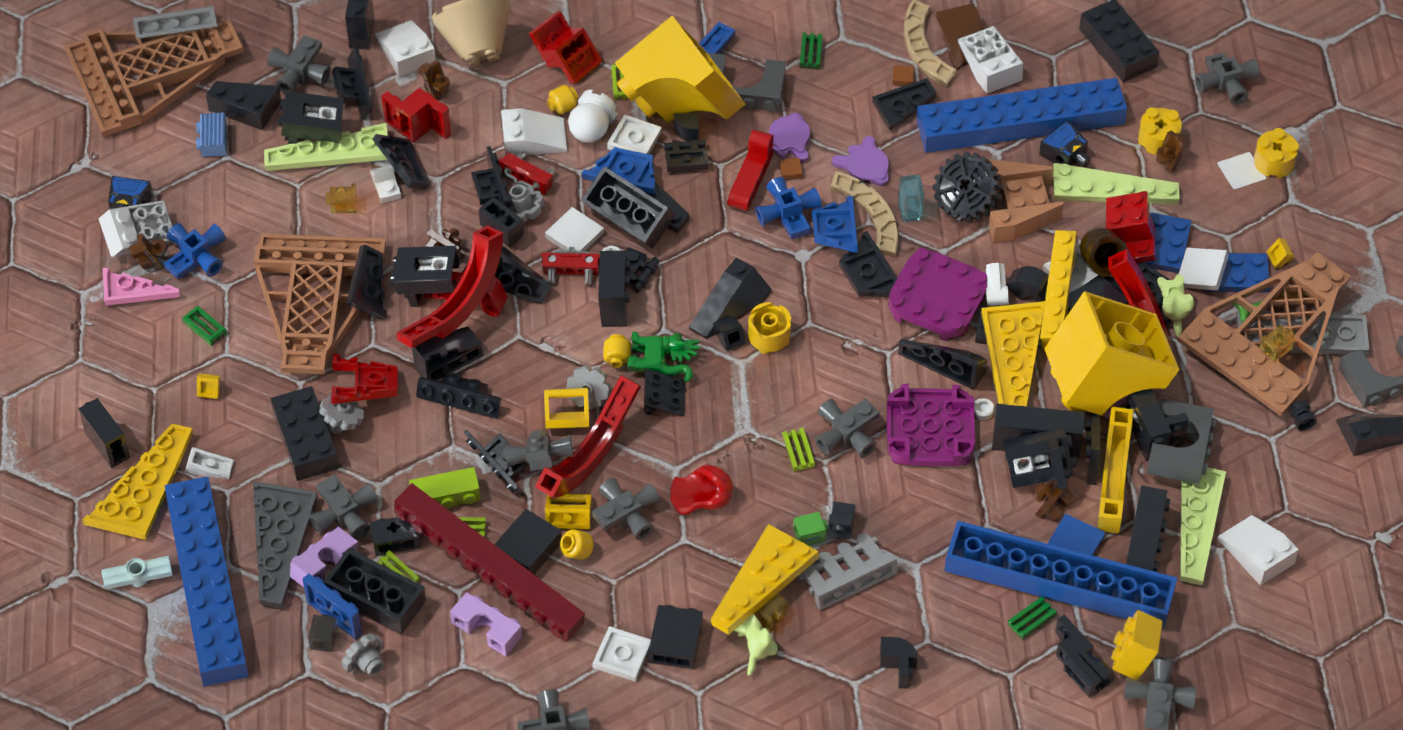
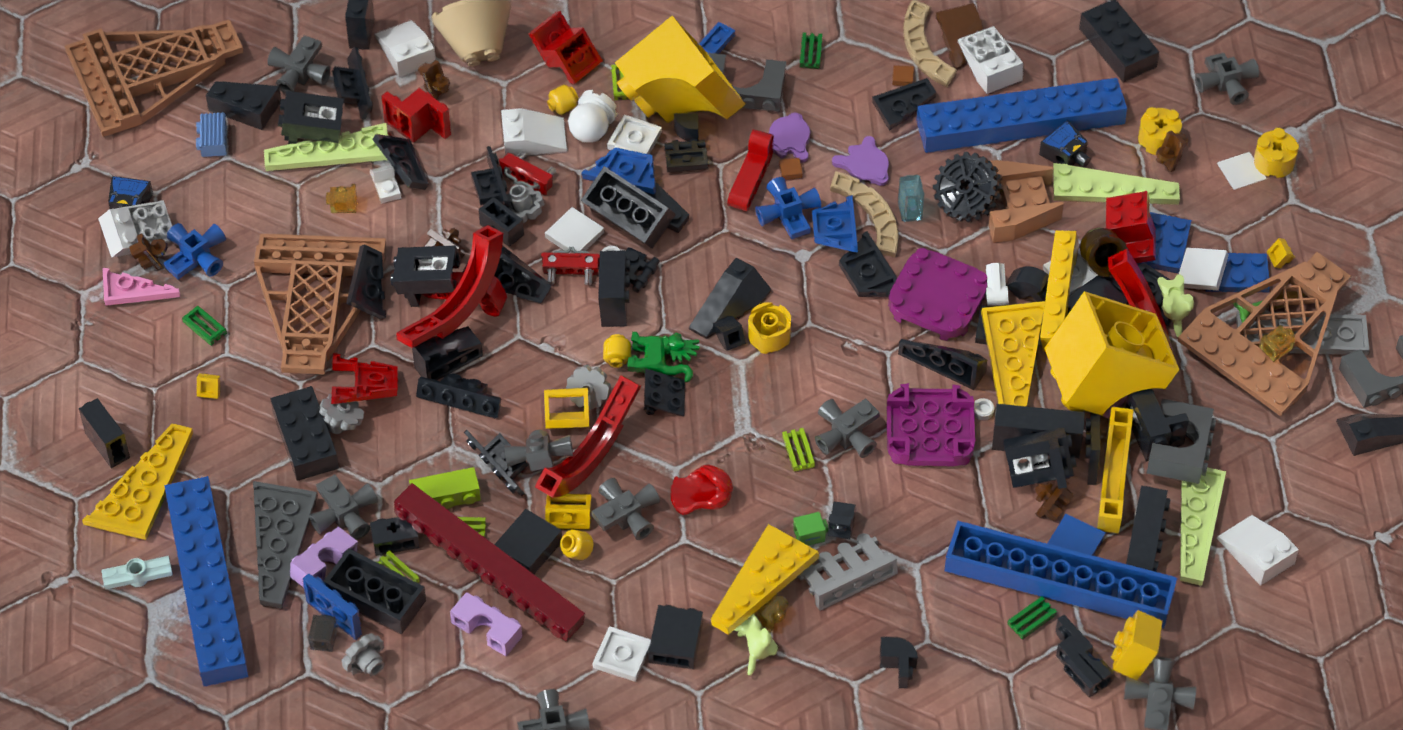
(175, 21): light grey fence -> none
(208, 464): white slope -> none
(1303, 417): black wheel -> none

